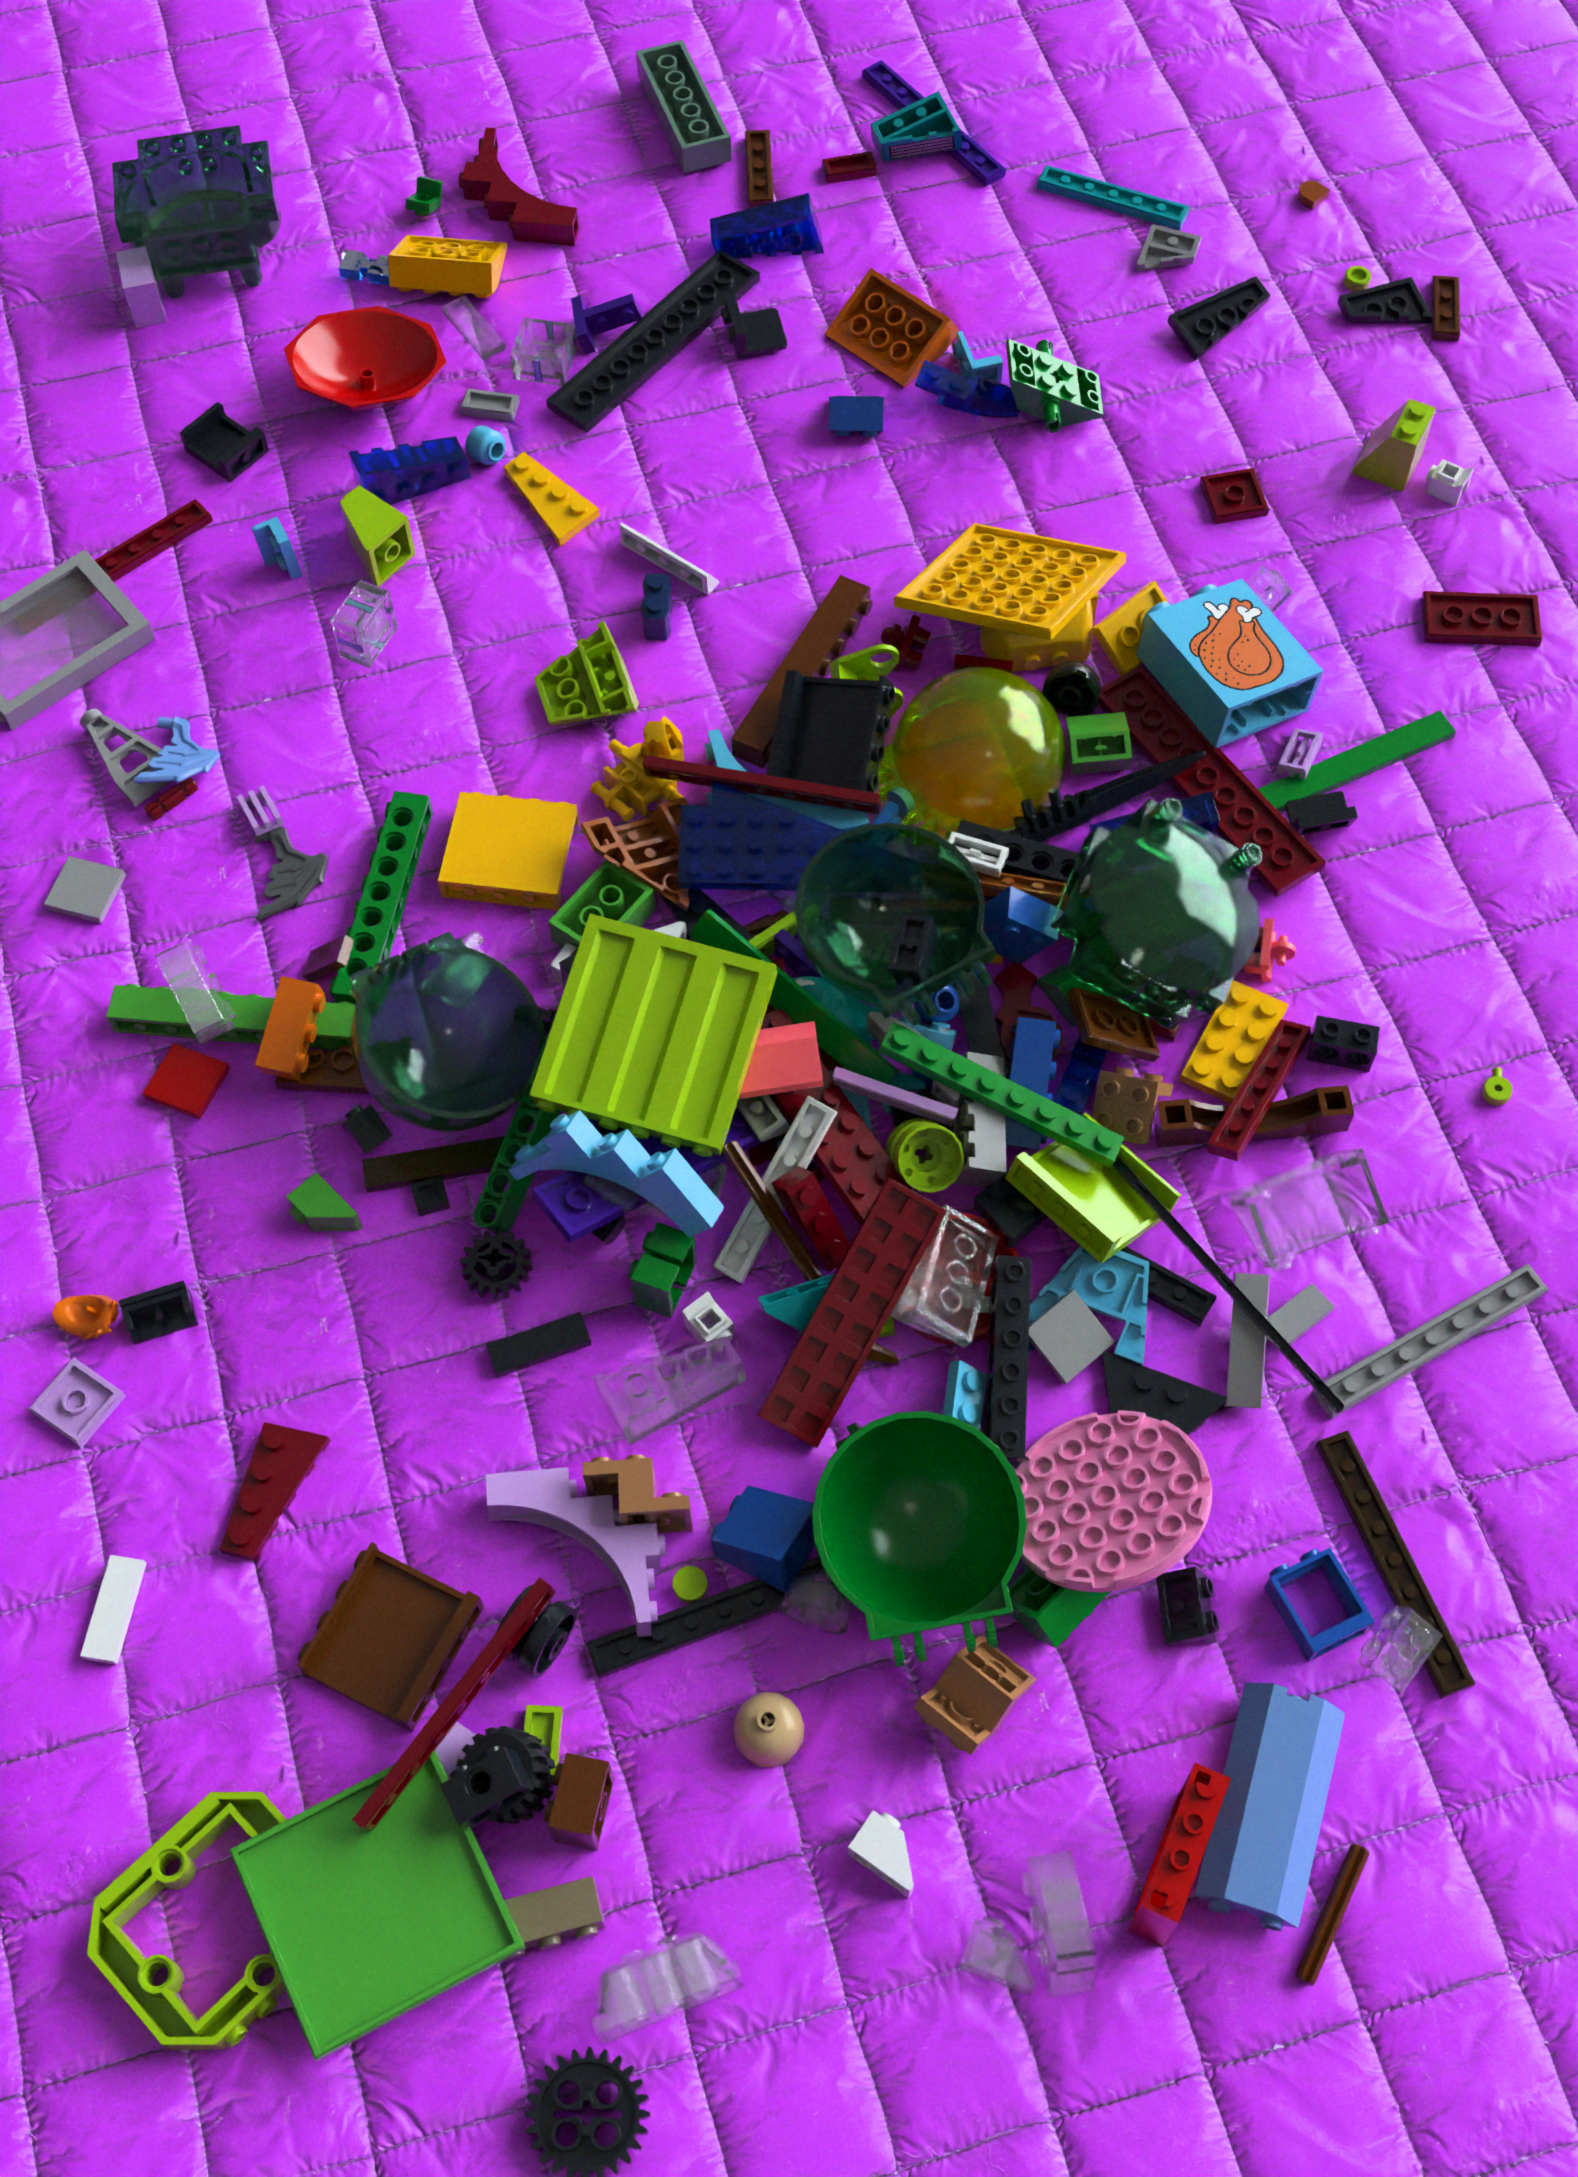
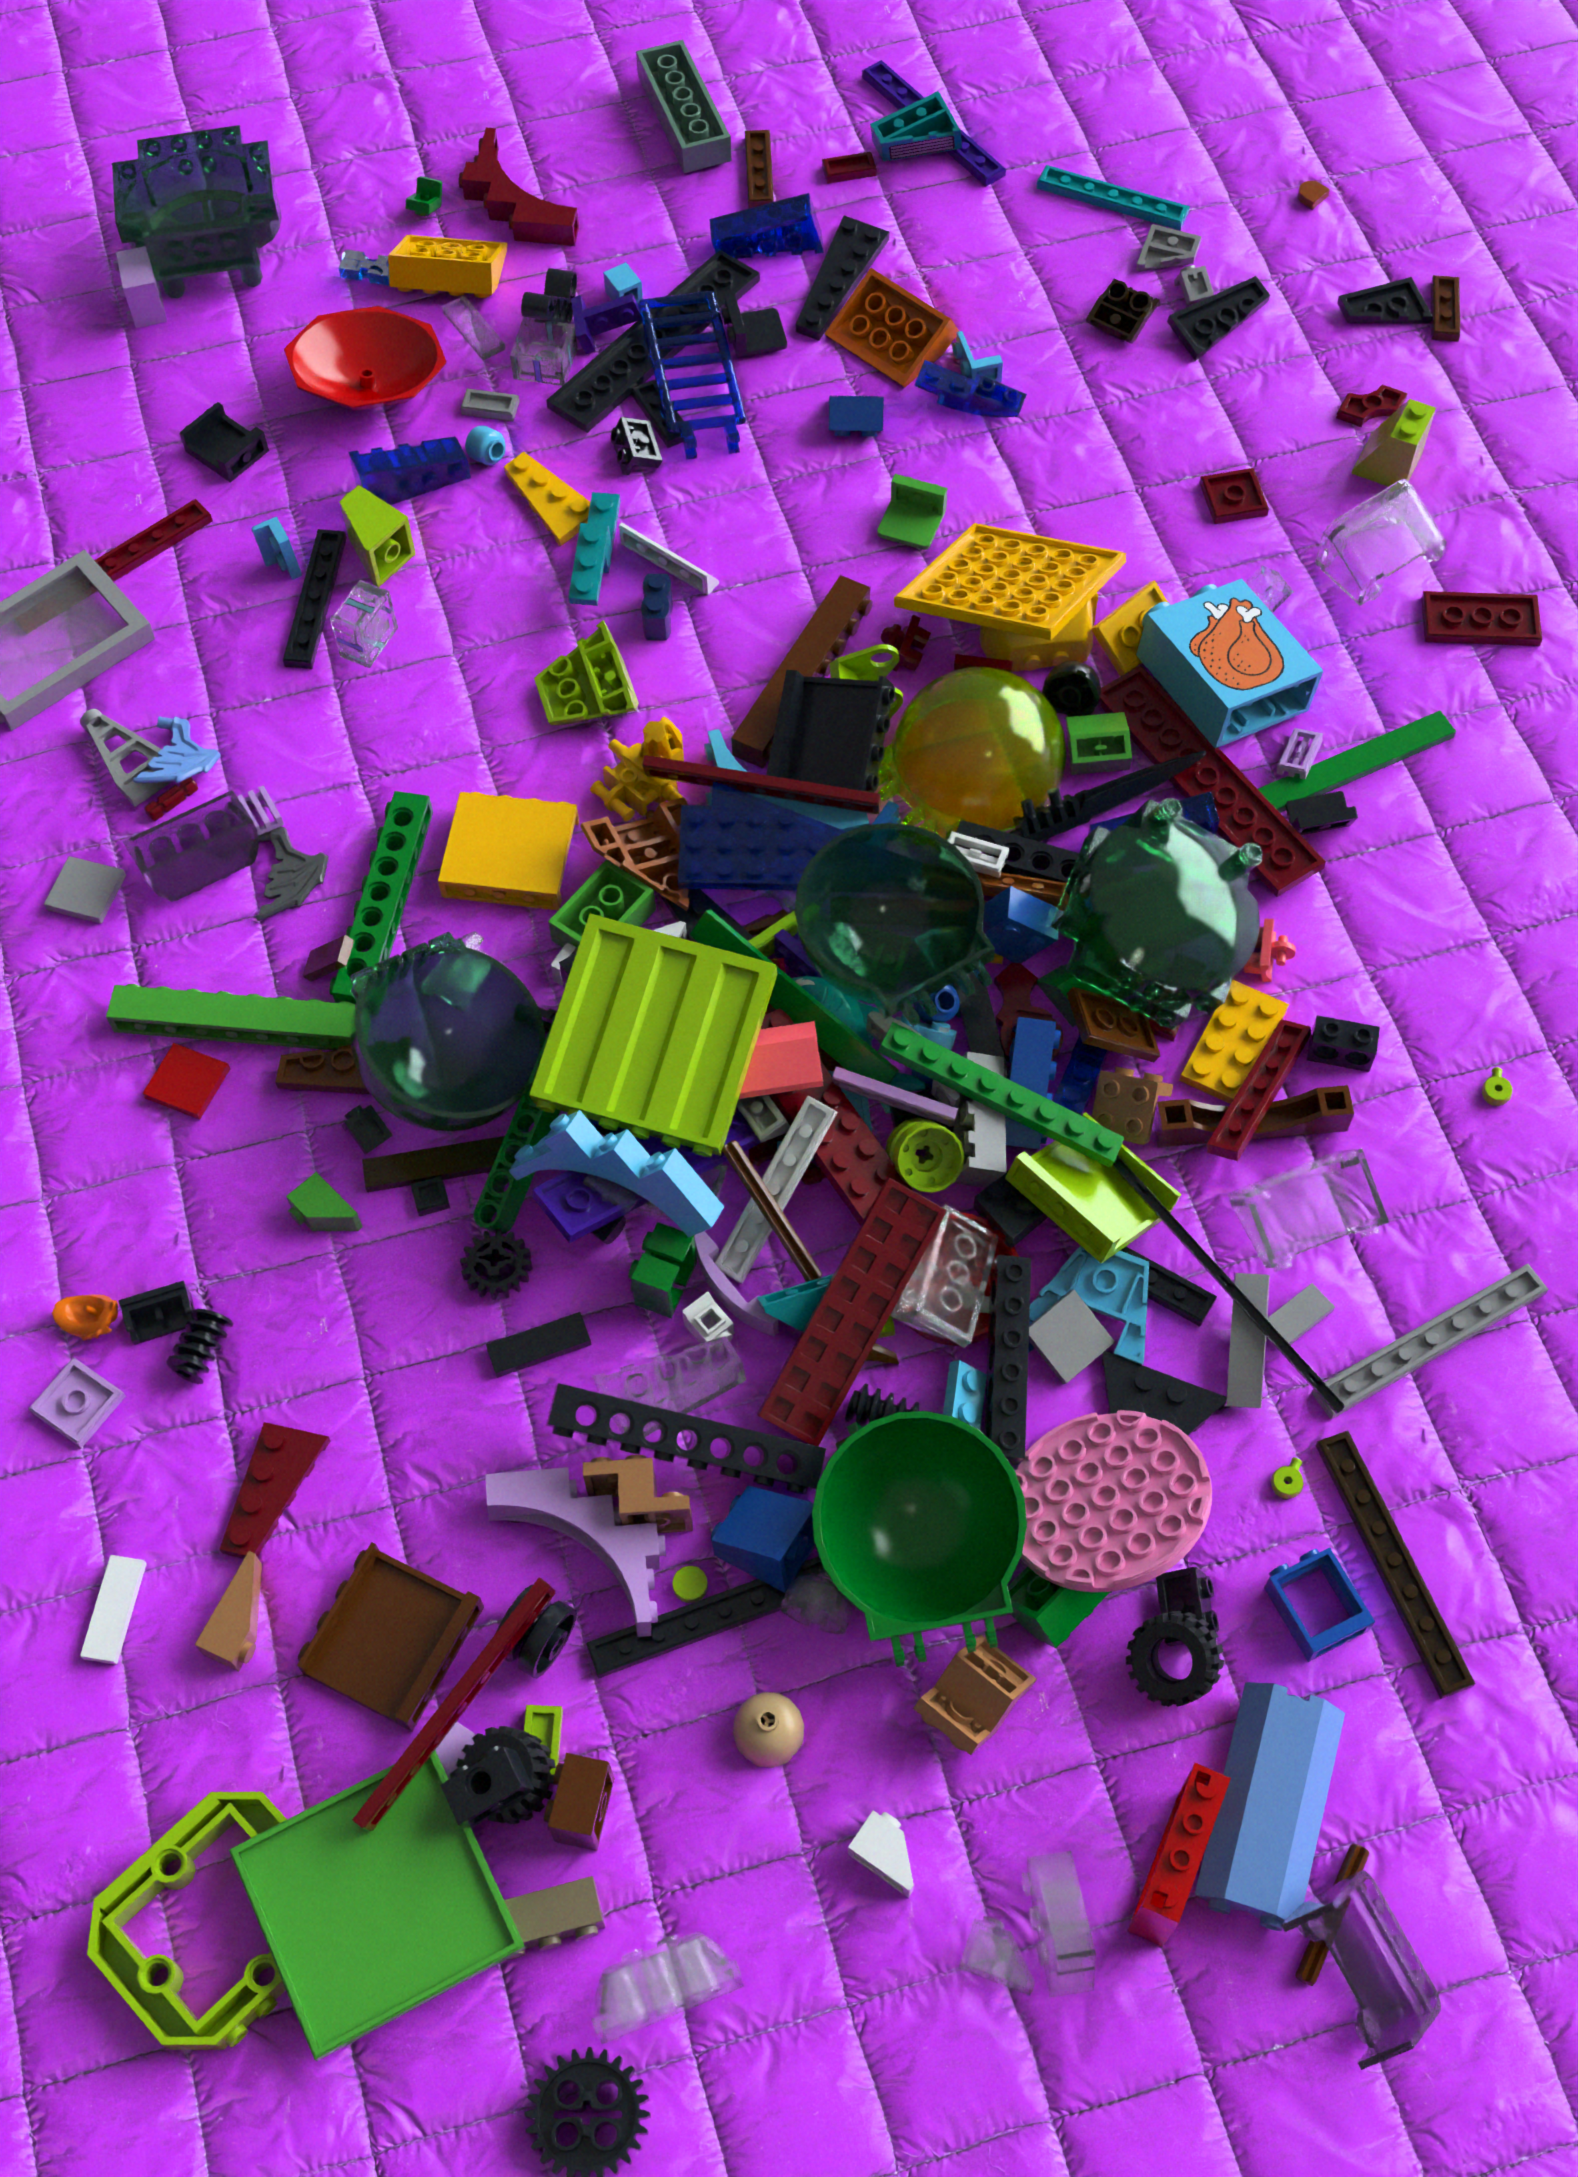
(195, 847): none -> clear purple windscreen
(196, 990): clear wedge -> none
(196, 1344): none -> black piece
(234, 1623): none -> medium nougat slope
(290, 1028): orange brick -> none
(314, 599): none -> black tile
(556, 301): none -> black beam
(594, 549): none -> teal bracket
(622, 282): none -> medium azure brick
(635, 444): none -> black bracket
(649, 401): none -> black tile
(734, 397): none -> clear blue bar
(750, 1312): none -> lavender slope
(805, 1457): none -> black brick
(812, 1217): dark red brick -> none
(845, 264): none -> black wing
(873, 1407): none -> black piece
(902, 798): tile -> none
(913, 512): none -> bright green bracket
(913, 948): black hinge -> none
(1051, 386): green slope -> none
(1122, 311): none -> dark brown slope
(1149, 1671): none -> black tyre
(1194, 284): none -> light grey bracket
(1290, 1474): none -> lime piece
(1357, 278): lime tile -> none
(1360, 408): none -> dark red tile
(1376, 1962): none -> clear purple windscreen
(1378, 540): none -> clear windscreen
(1399, 1647): clear bracket -> none
(1448, 481): window -> none

